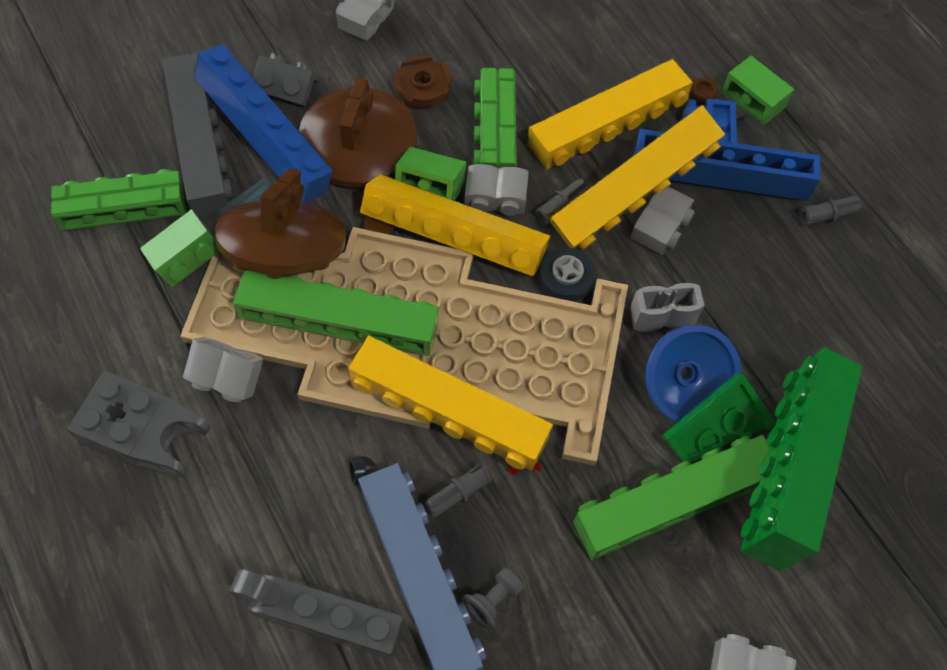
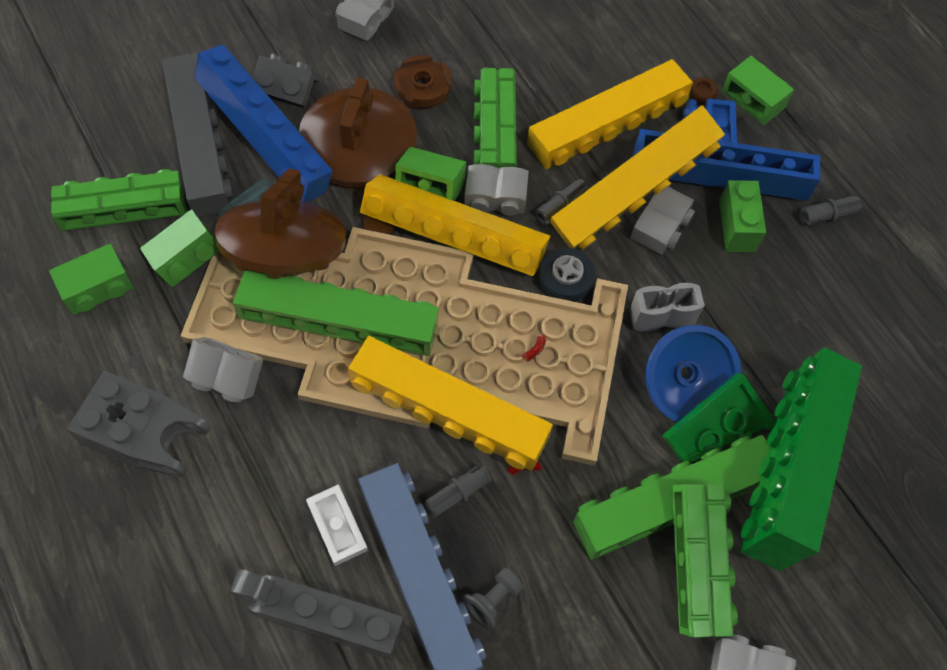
(91, 279): none -> bright green brick
(337, 525): none -> white plate
(359, 468): black hinge -> none
(535, 351): none -> red leg
(703, 560): none -> bright green brick
(742, 216): none -> bright green brick

